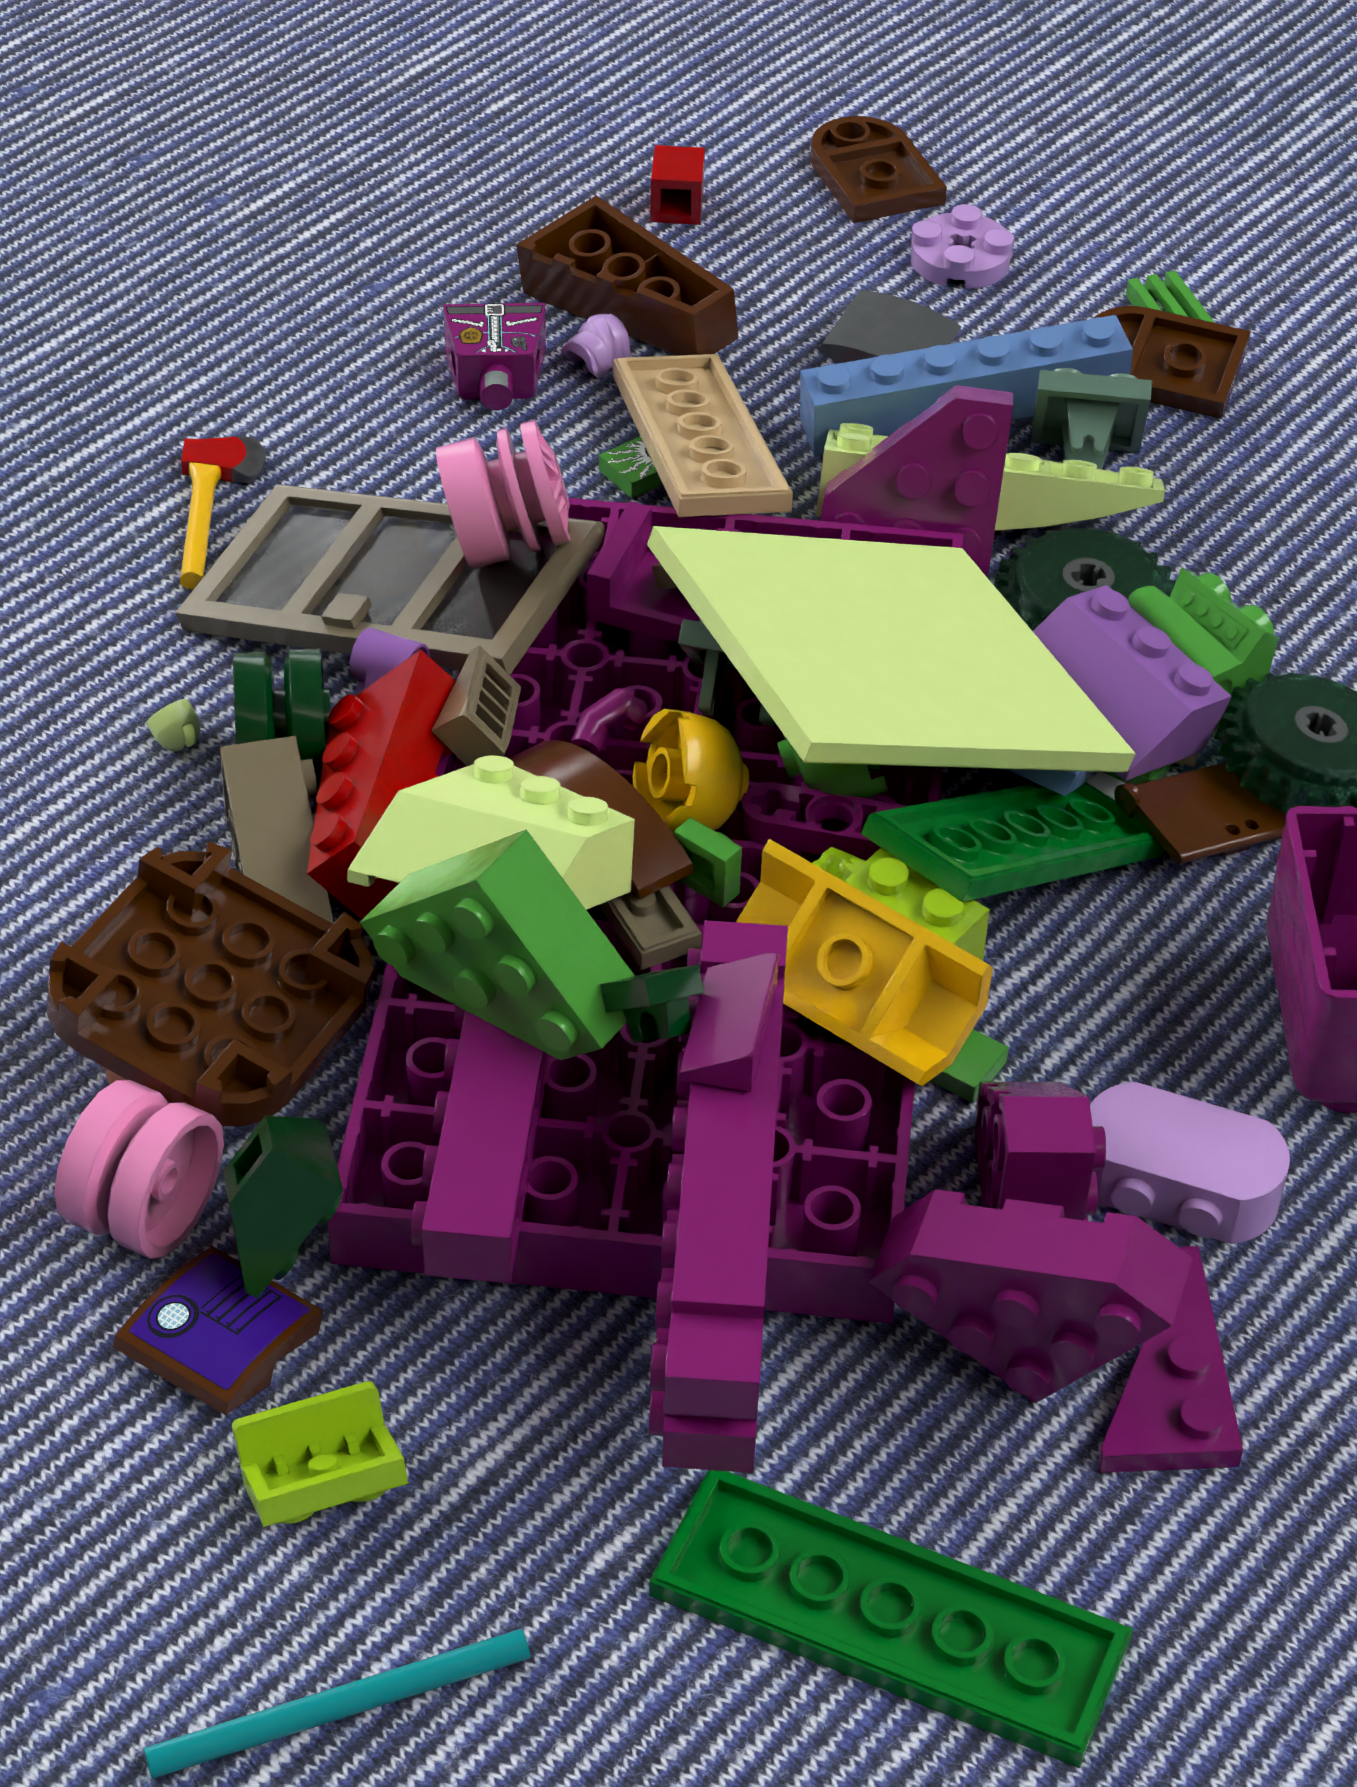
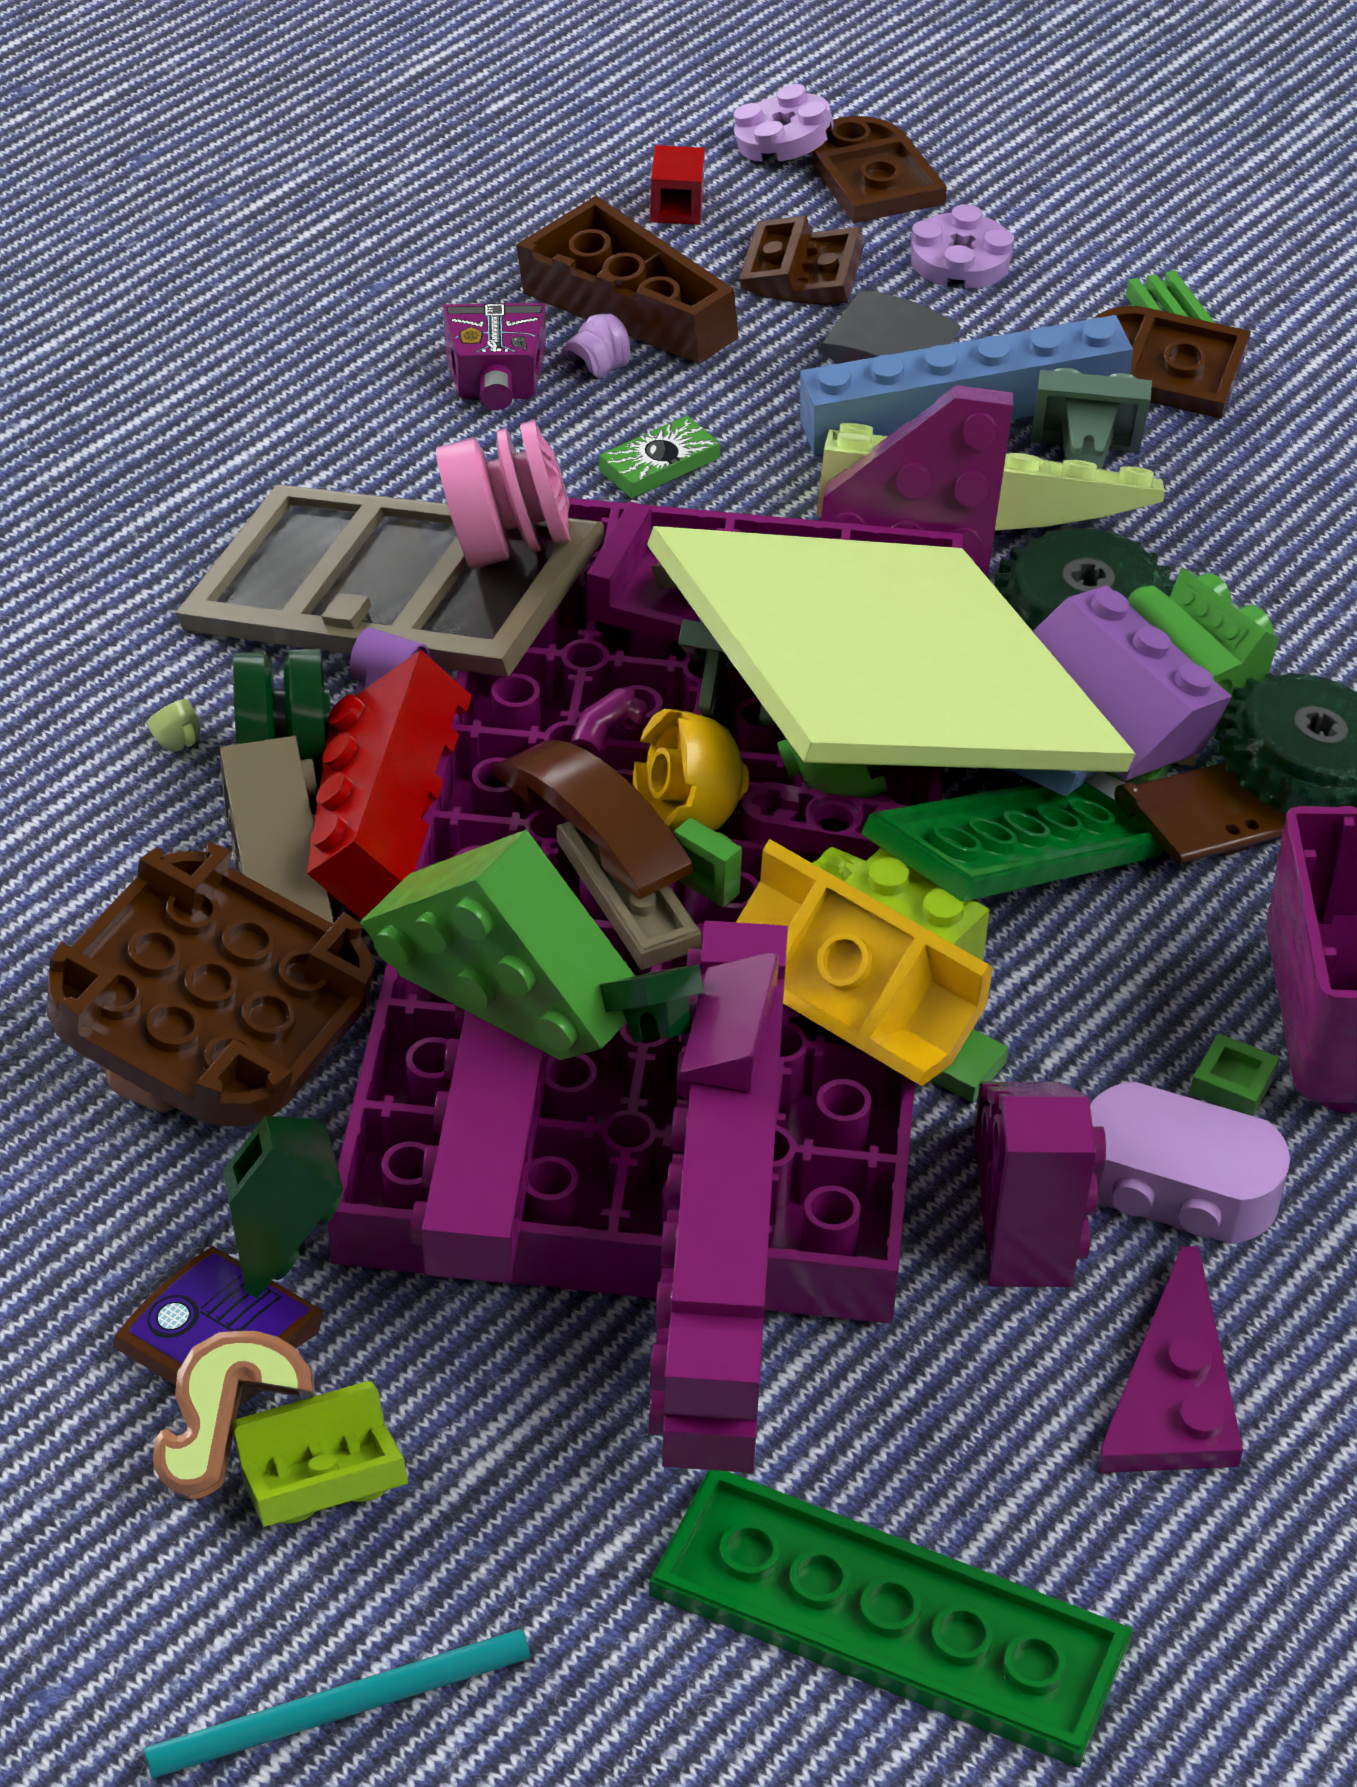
(139, 1168): bright pink wheel -> none
(206, 462): piece -> none
(209, 1400): none -> animal
(479, 709): dark tan slope -> none
(492, 801): yellowish green wedge -> none
(701, 436): tan tile -> none
(783, 124): none -> lavender plate
(801, 265): none -> reddish brown slope
(1028, 1287): magenta brick -> none
(1234, 1075): none -> bright green plate

